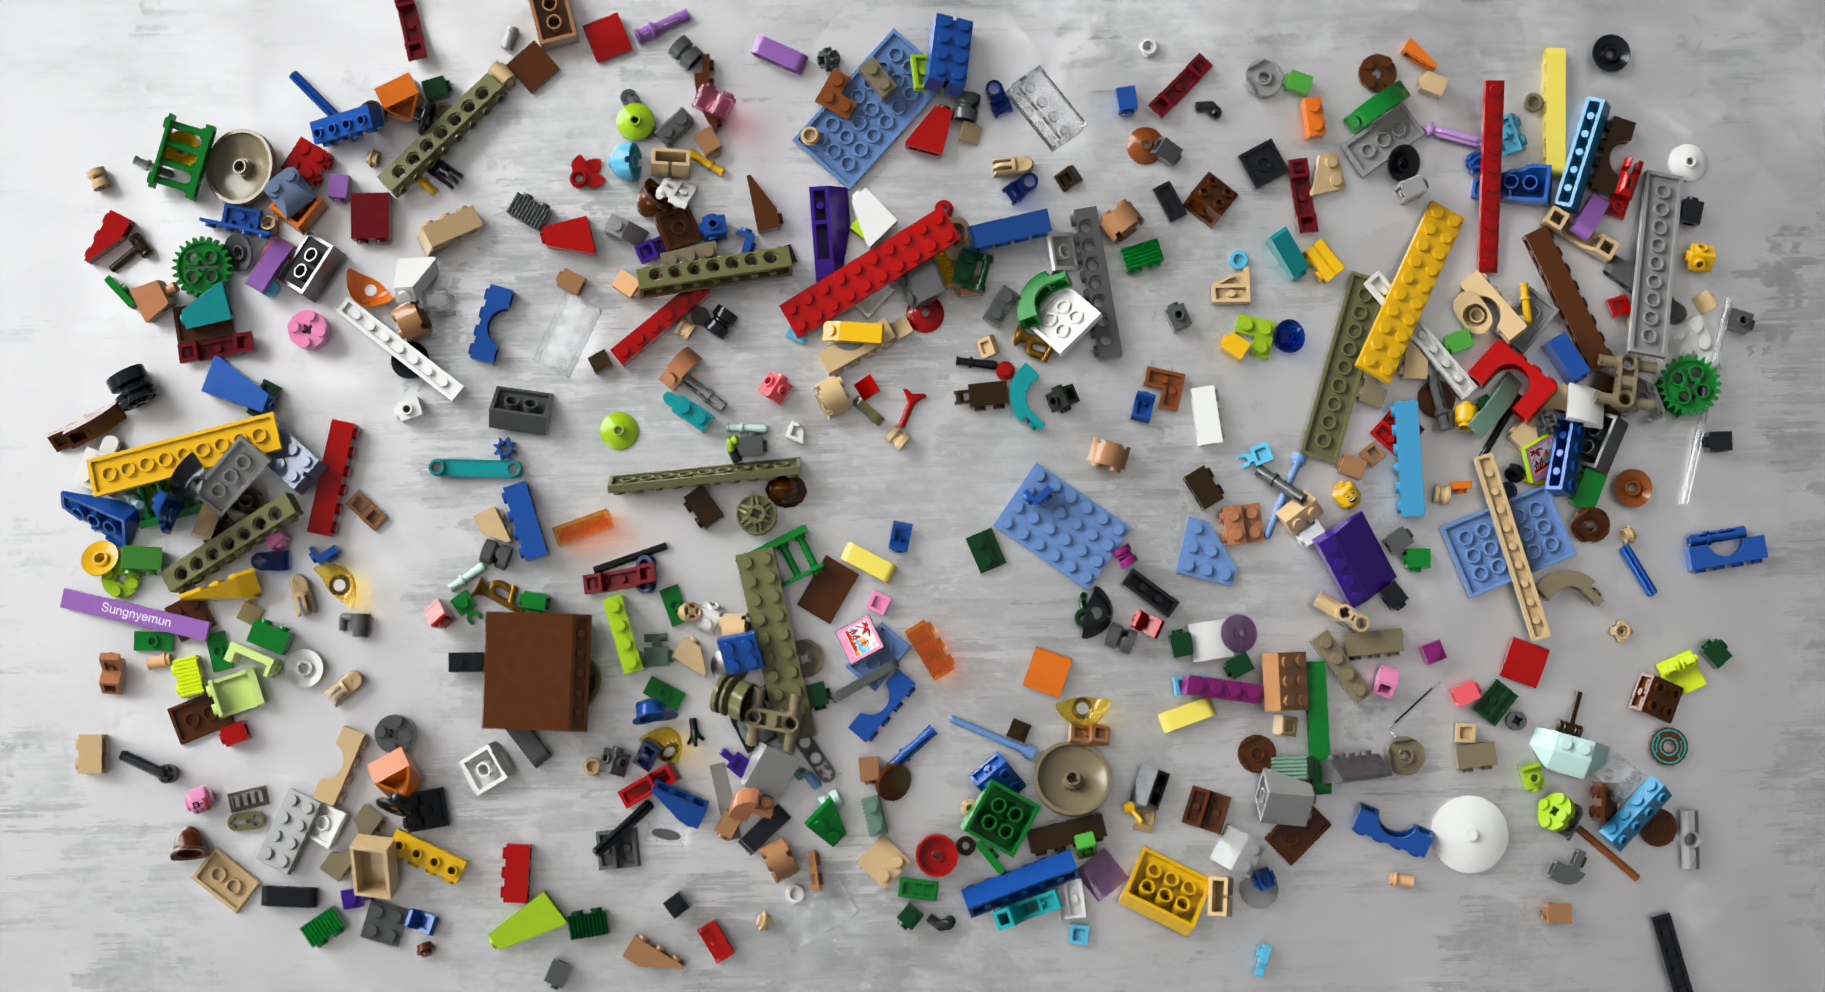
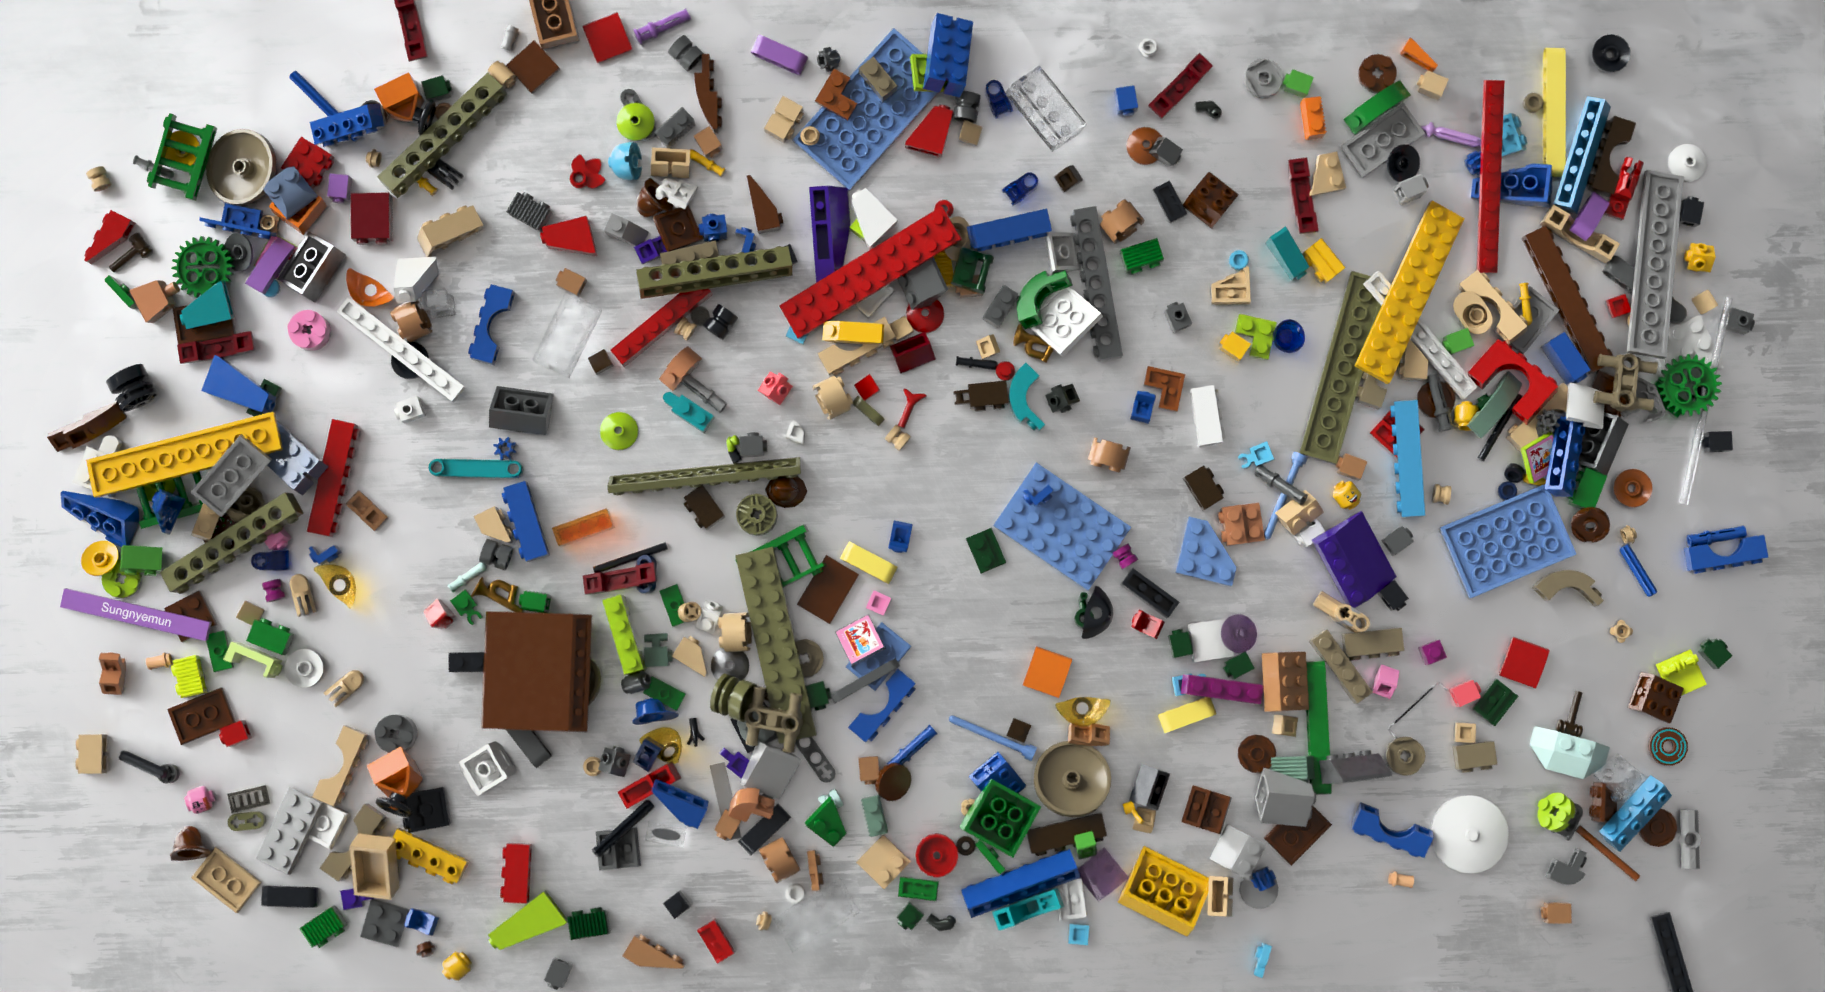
(132, 499): light aqua piece -> none
(153, 641): green plate -> none
(184, 475): black piece -> none
(235, 693): yellowish green panel -> none
(237, 587): yellow wedge -> none
(273, 595): none -> magenta wheel
(359, 623): dark grey piece -> none
(456, 966): none -> yellow head
(626, 284): light nougat brick -> none
(636, 682): none -> dark grey brick
(714, 102): clear pink brick -> none
(741, 652): blue plate -> none
(760, 428): light aqua piece -> none
(783, 121): none -> tan piece
(809, 776): arm -> none
(912, 352): none -> dark red brick
(930, 649): clear orange brick -> none
(1012, 166): tan arm -> none
(1120, 638): dark grey wheel -> none
(1263, 164): black plate -> none
(1372, 454): medium nougat plate -> none
(1416, 559): green brick -> none
(1460, 486): orange plate -> none
(1511, 721): dark grey wheel -> none
(1512, 547): tan plate -> none
(1525, 774): lime brick -> none

